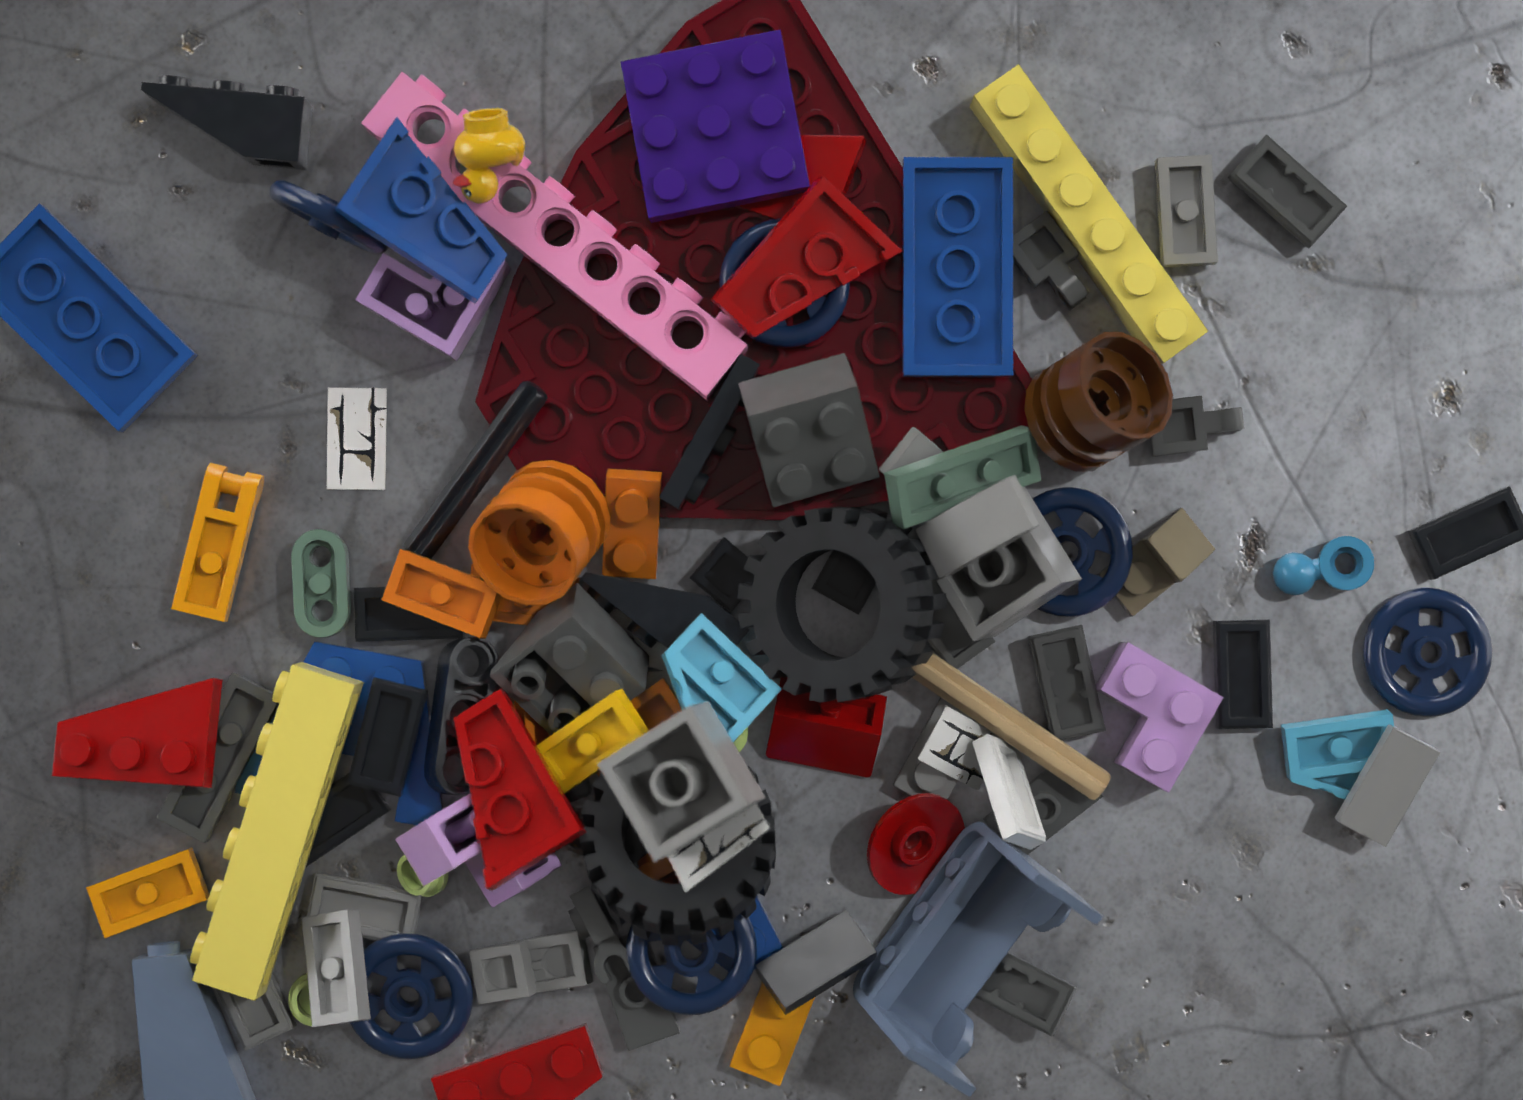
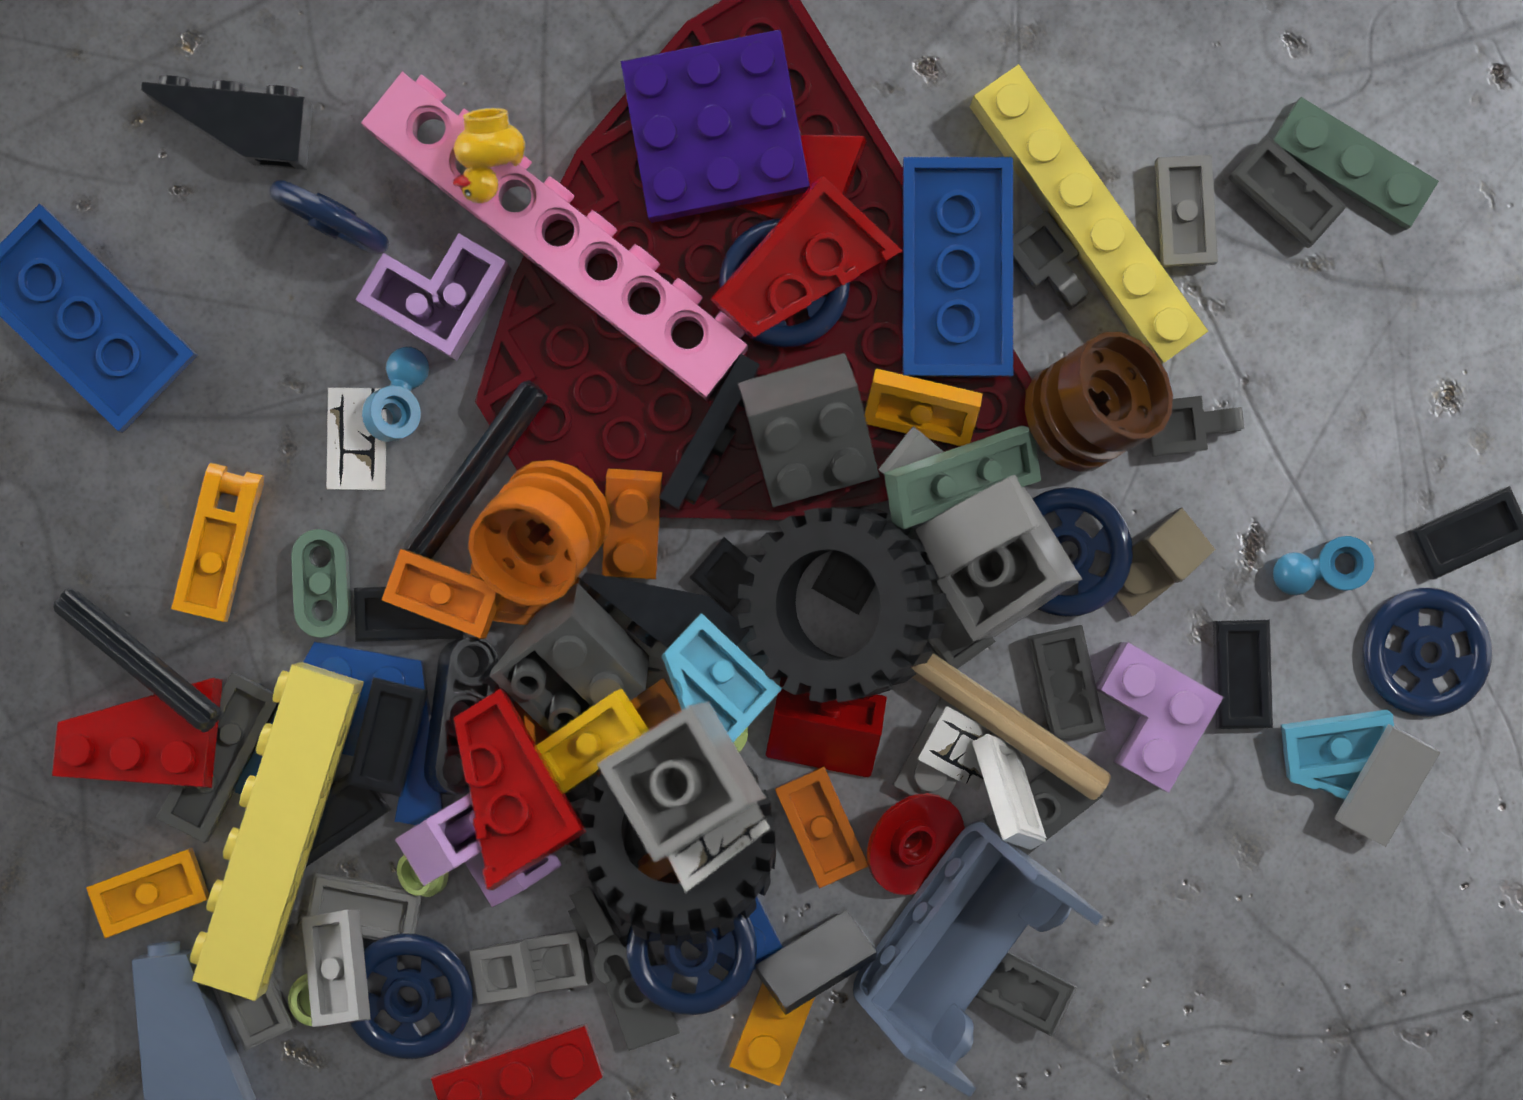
(137, 660): none -> black axle
(406, 370): none -> dark azure plate
(419, 216): blue wing -> none
(821, 827): none -> orange plate
(931, 407): none -> light orange plate
(1355, 163): none -> sand green plate

